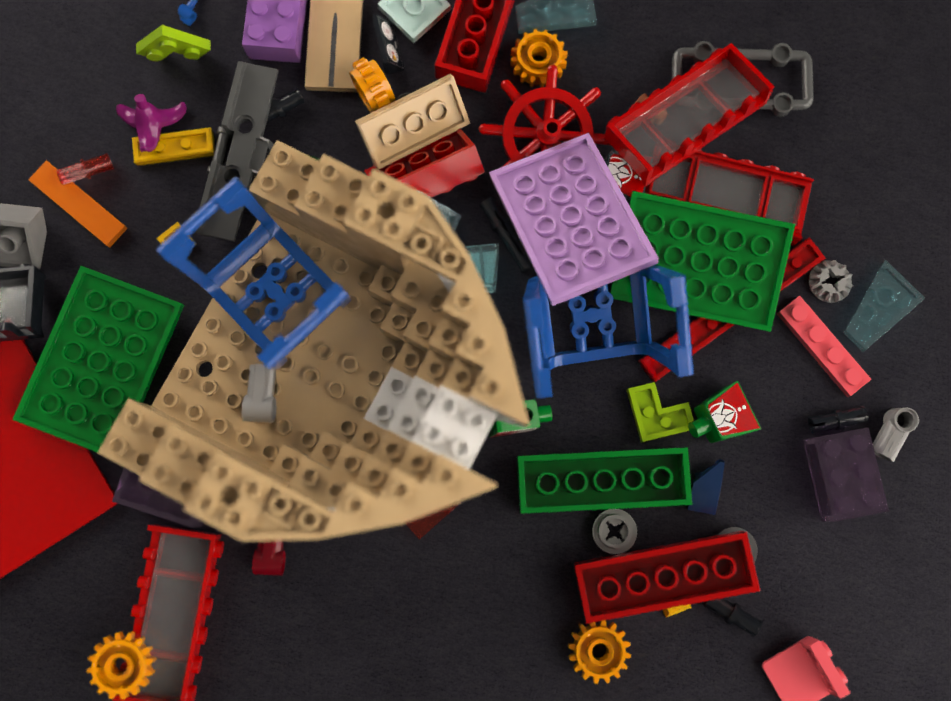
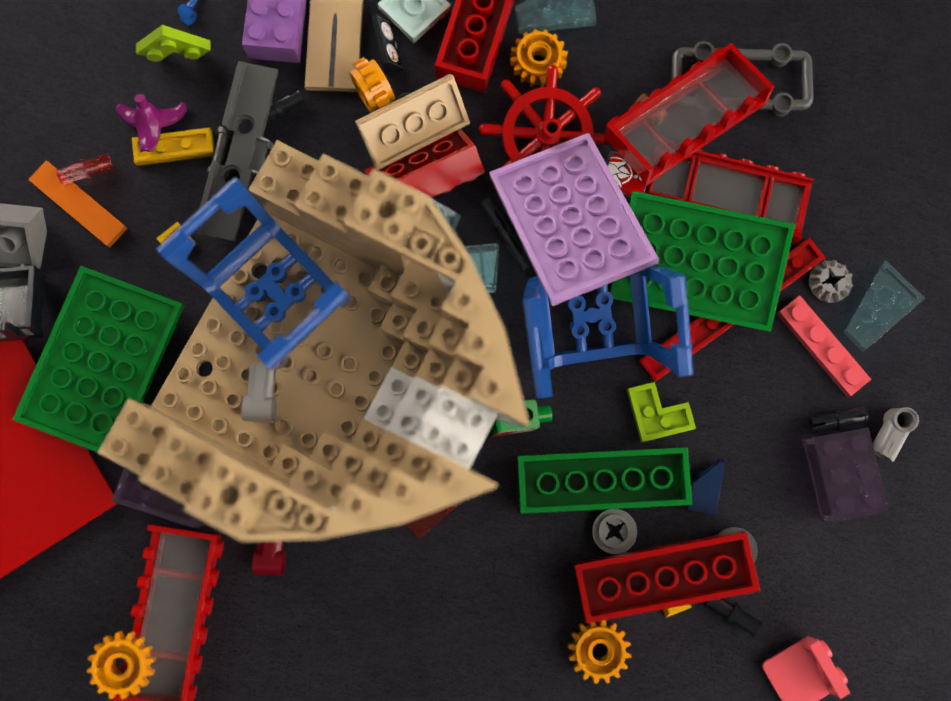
(724, 415): torso -> none

